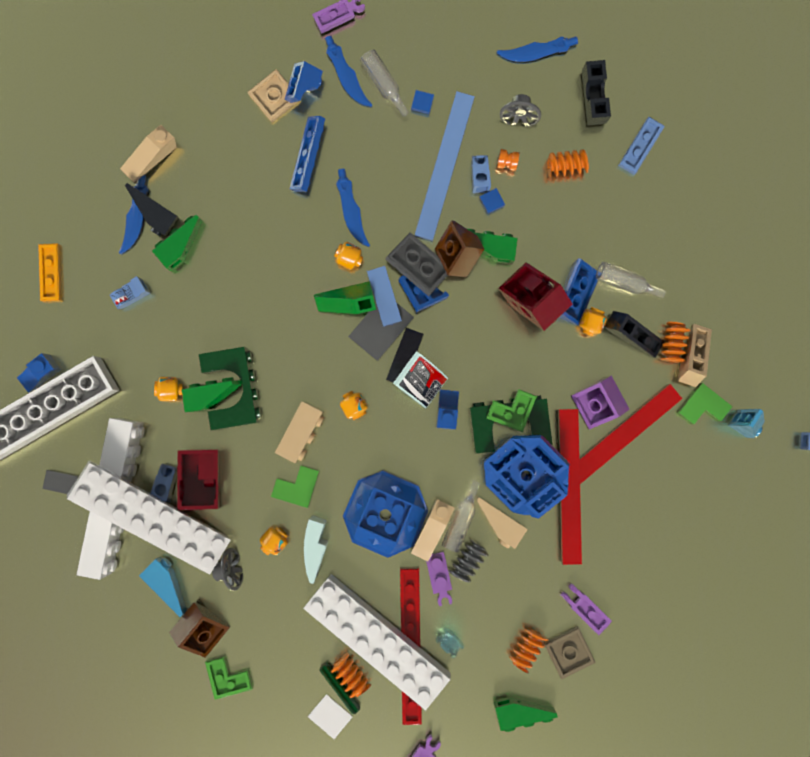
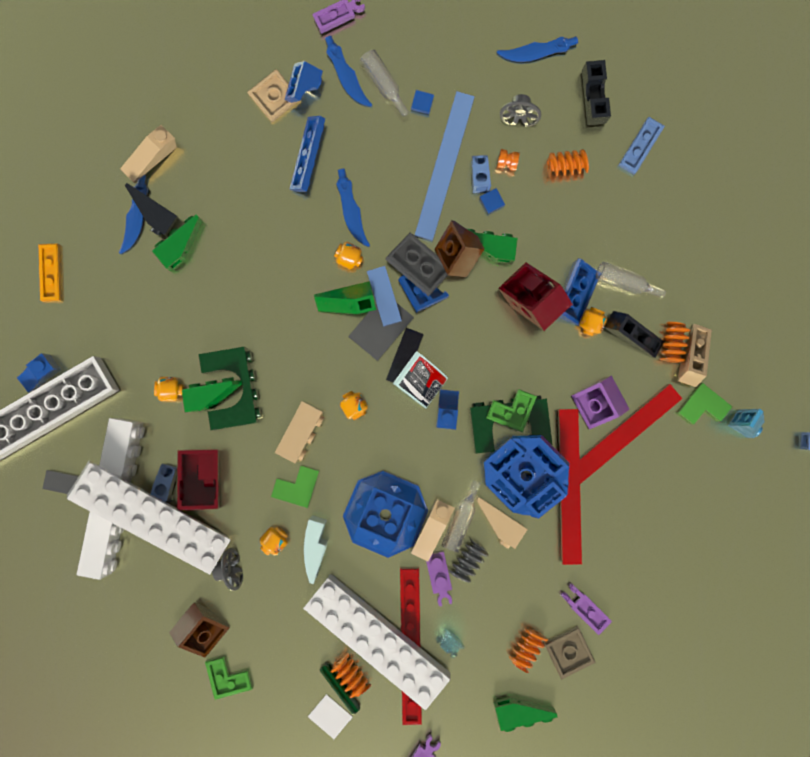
(129, 293): medium blue leg -> none
(164, 583): dark azure slope -> none

